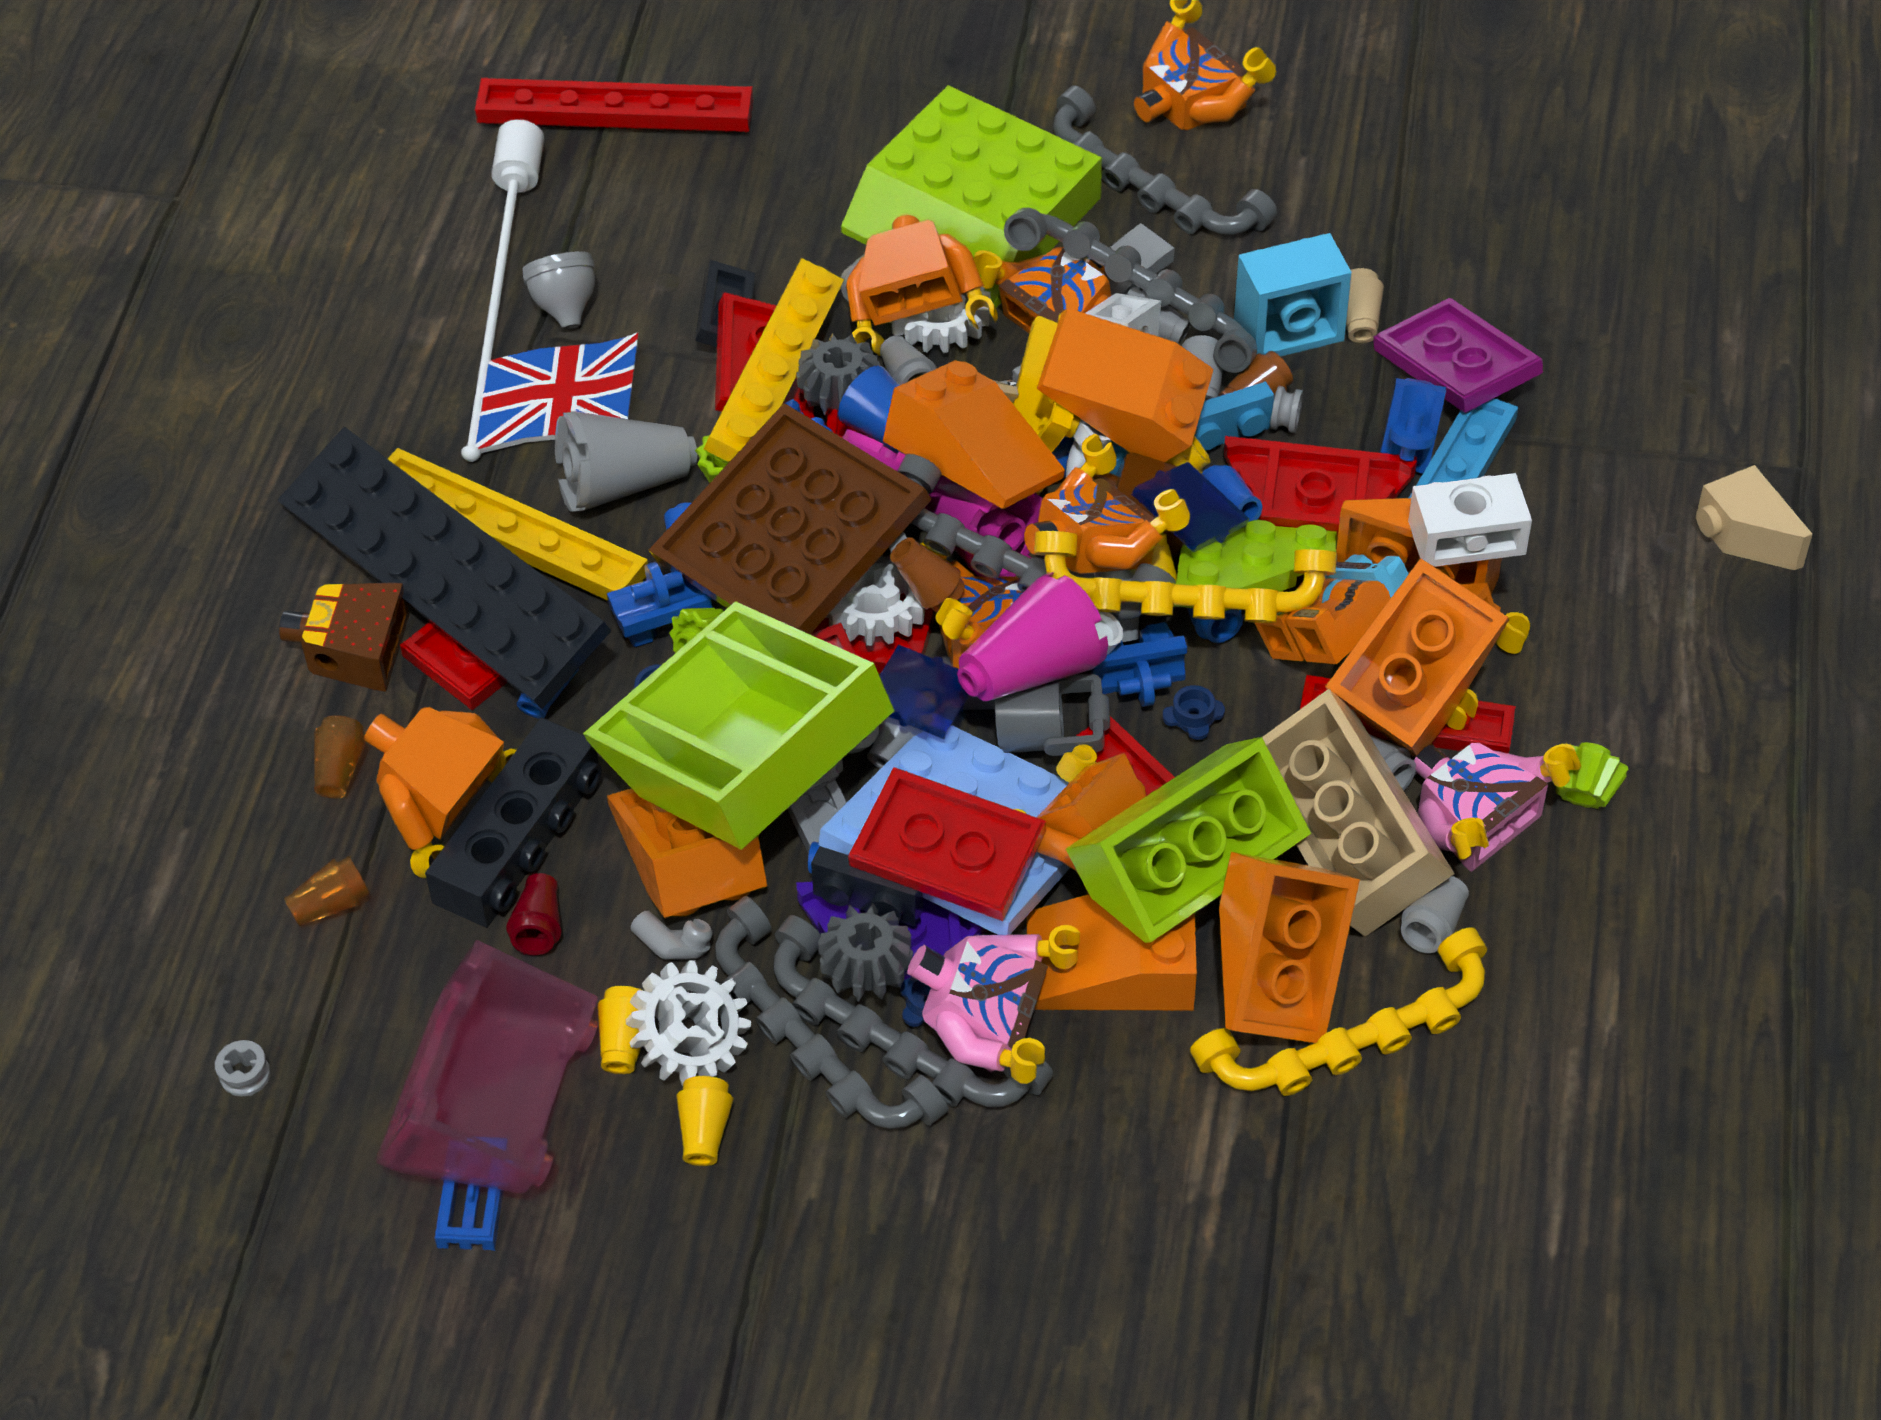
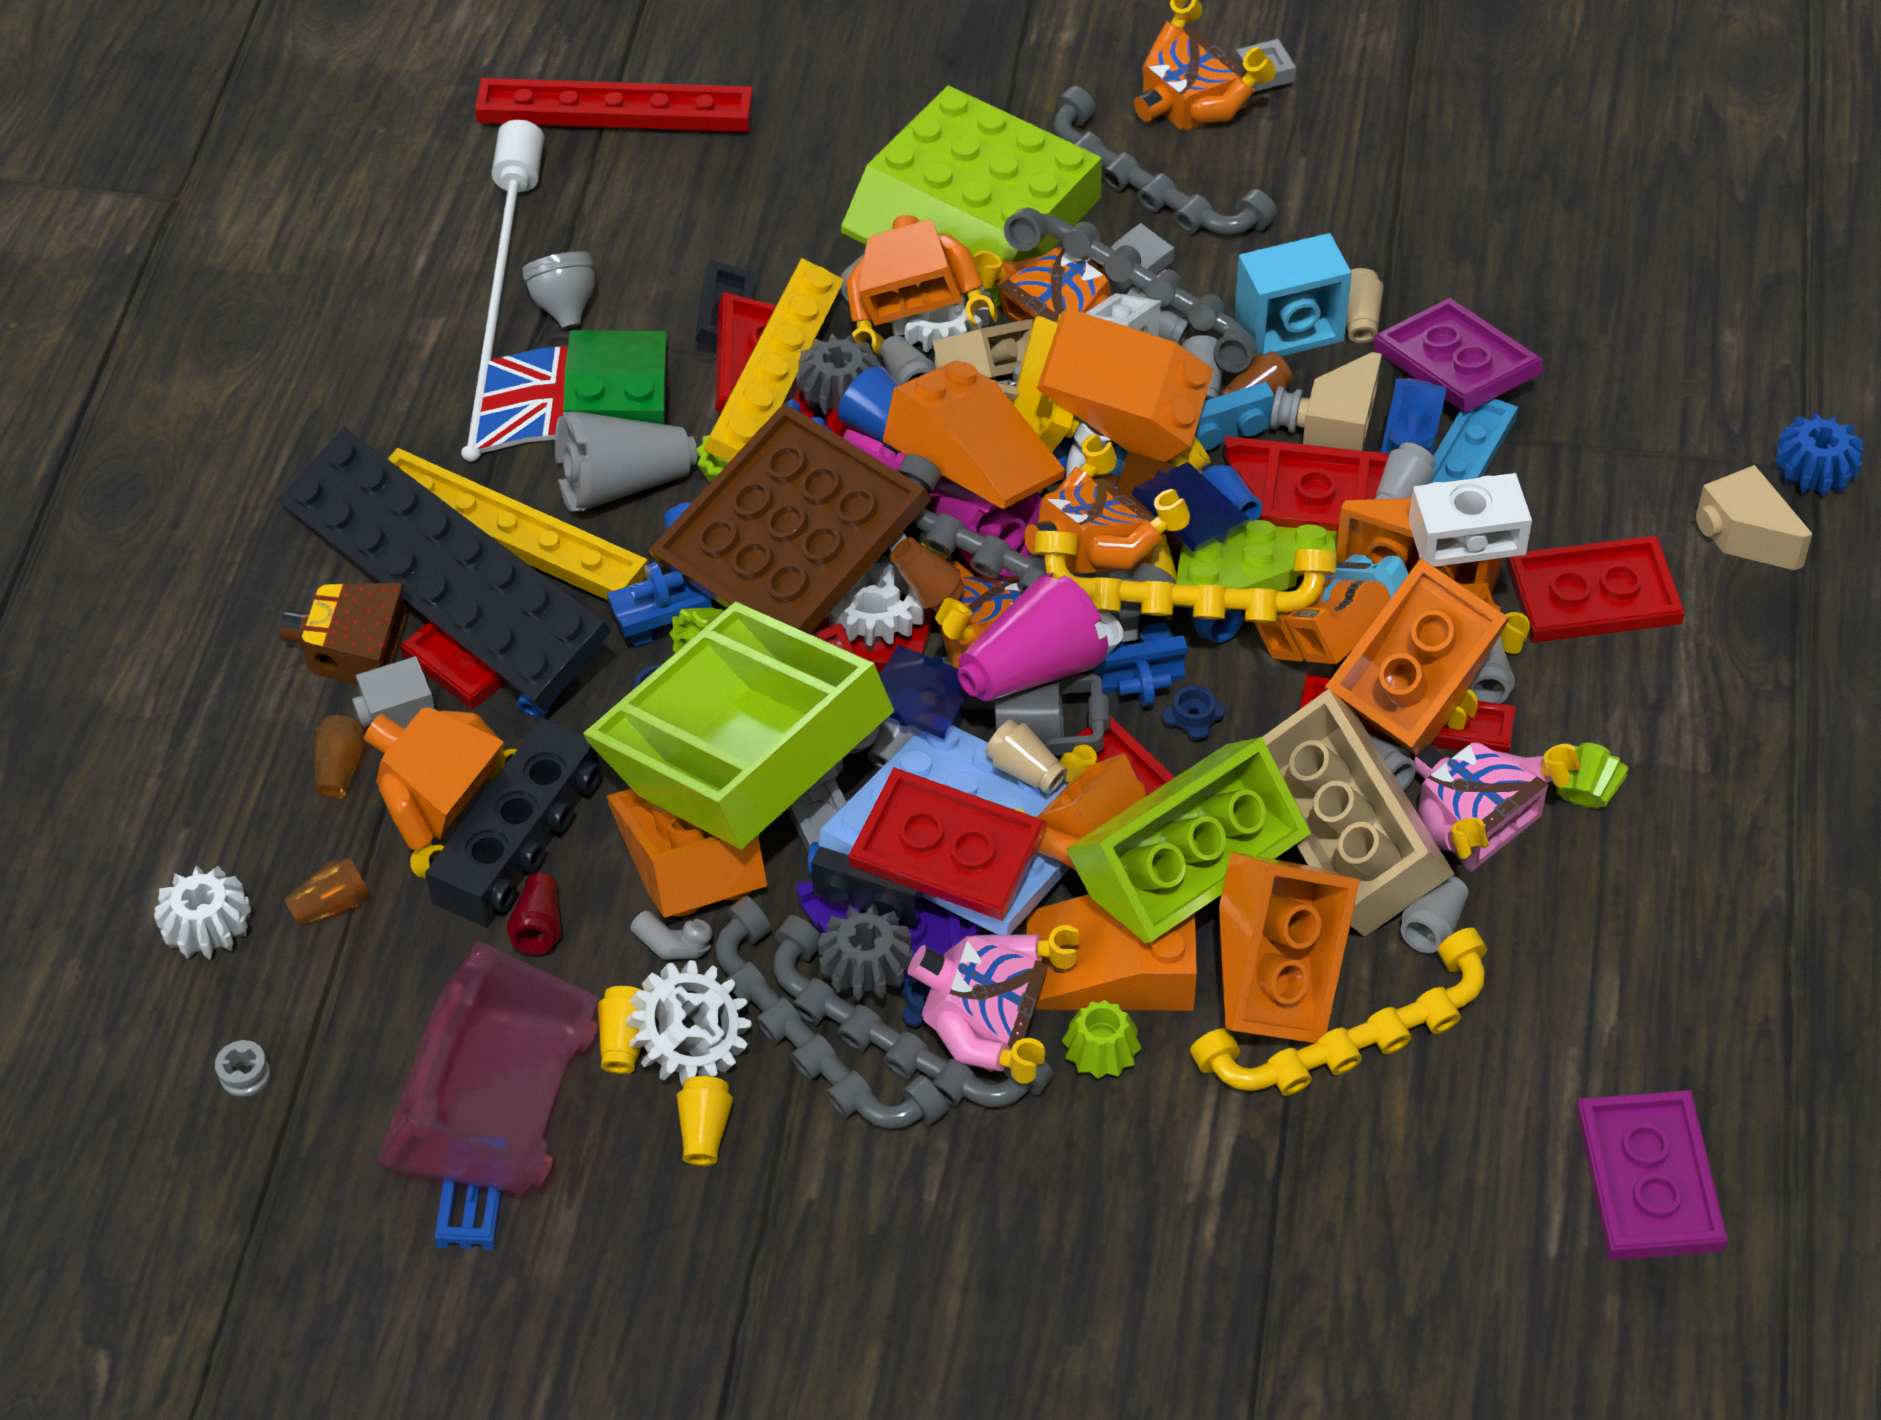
(202, 912): none -> white gear
(393, 690): none -> light grey brick
(617, 374): none -> green slope
(990, 349): none -> tan slope
(1024, 756): none -> tan cone
(1101, 1040): none -> lime piece
(1275, 51): none -> light grey plate
(1341, 405): none -> tan slope
(1406, 468): none -> light grey cone
(1494, 677): none -> light grey cone
(1595, 589): none -> red tile
(1650, 1175): none -> magenta tile
(1819, 454): none -> blue gear

